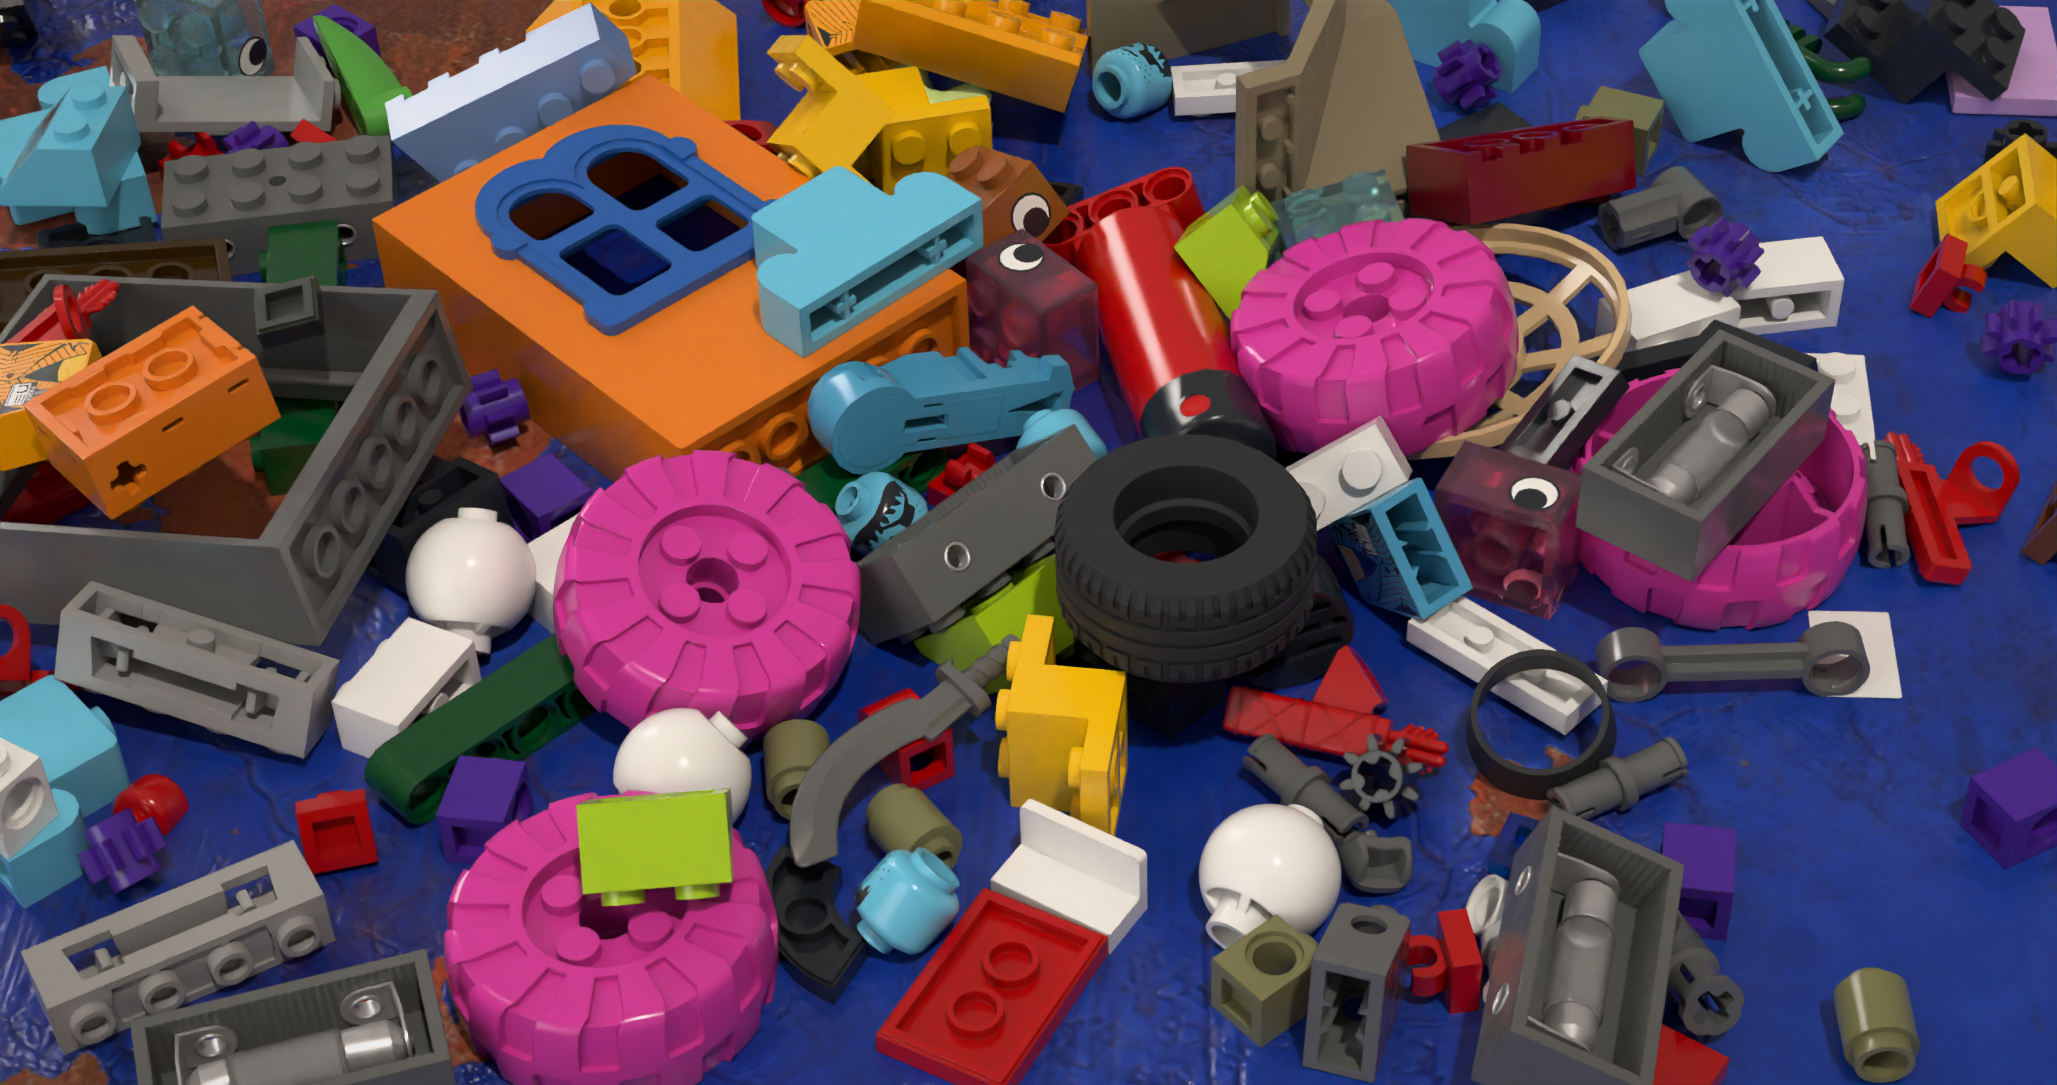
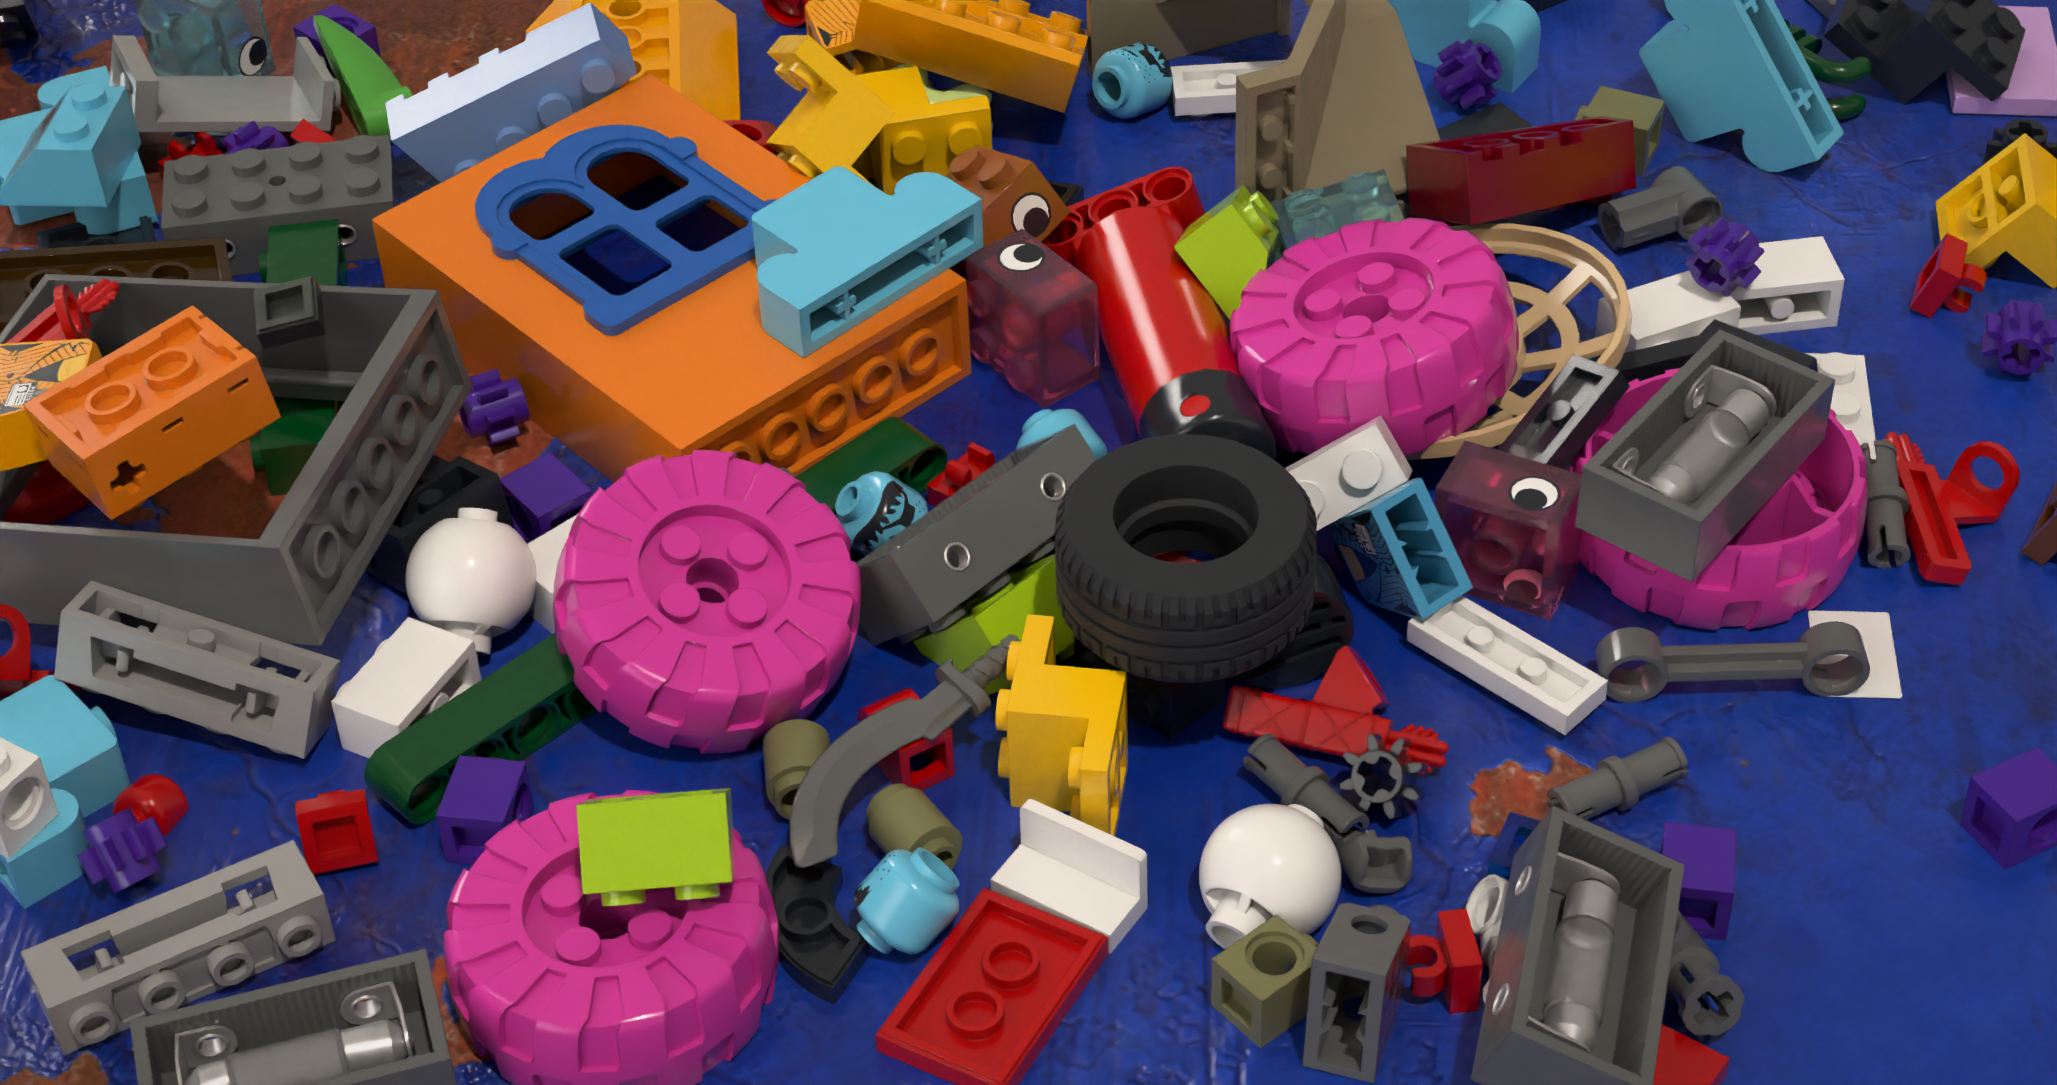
(685, 753): white brick -> none
(930, 401): dark azure piece -> none
(1525, 781): black tyre -> none
(1877, 1024): olive brick -> none

